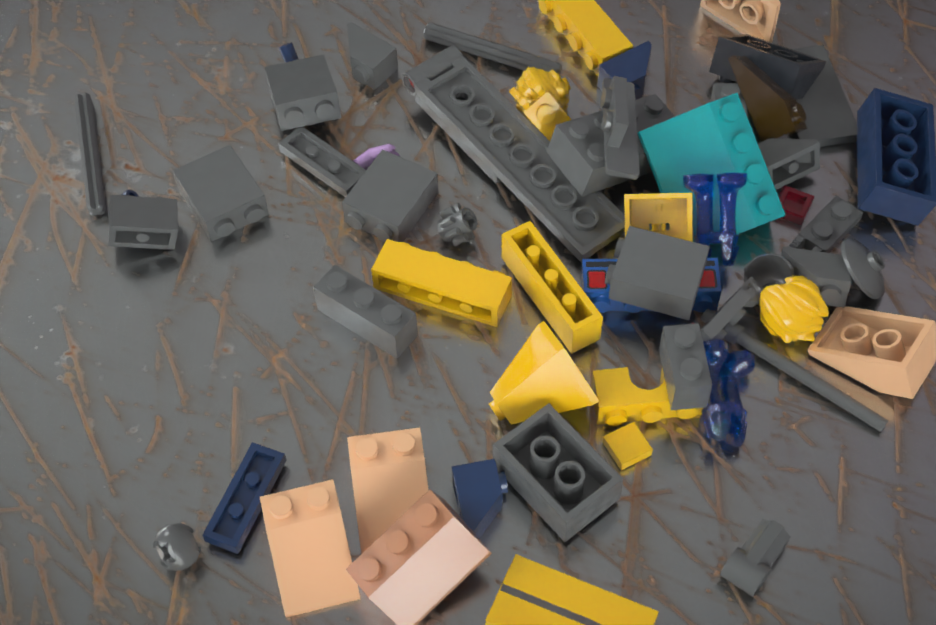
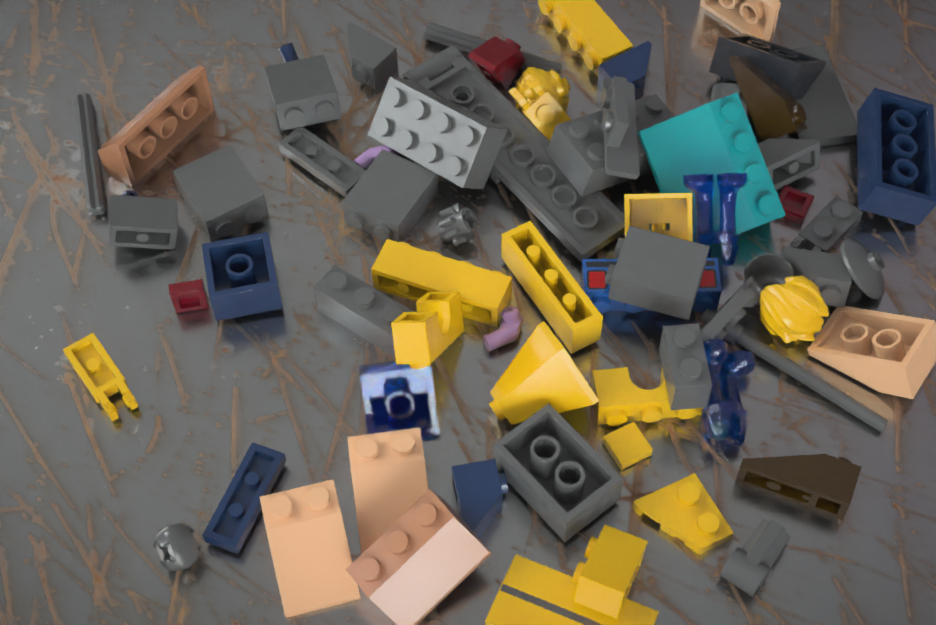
(99, 373): none -> yellow hinge
(158, 127): none -> nougat slope
(188, 296): none -> dark red tile
(241, 276): none -> dark blue brick
(398, 398): none -> clear blue slope
(426, 333): none -> yellow arch
(437, 133): none -> brick
(498, 60): none -> dark red slope
(508, 331): none -> lavender arm
(609, 571): none -> yellow brick
(686, 513): none -> yellow wing
(808, 480): none -> dark brown slope

